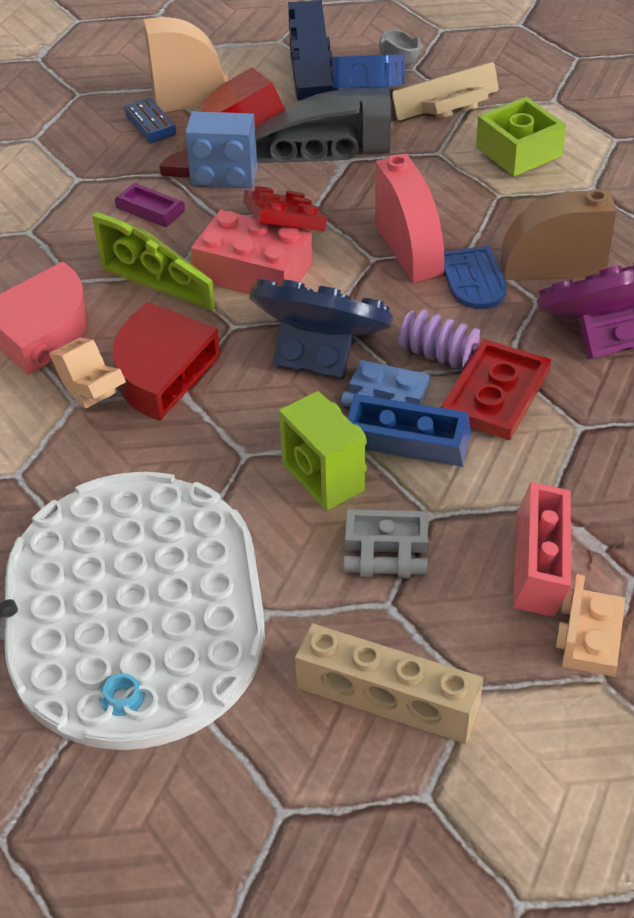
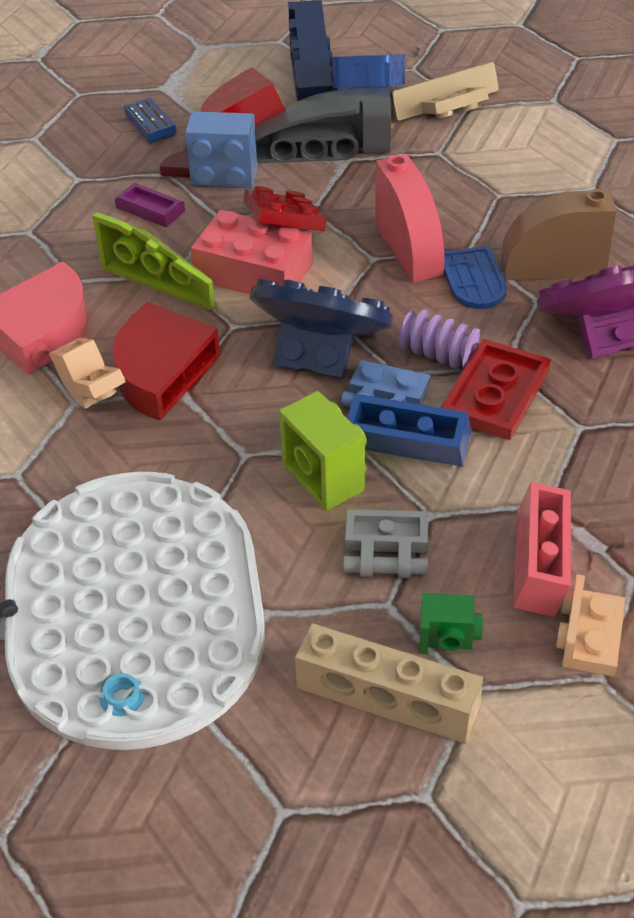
(181, 64): light nougat brick -> none
(399, 42): light grey hair -> none
(449, 622): none -> green brick
(520, 136): lime brick -> none

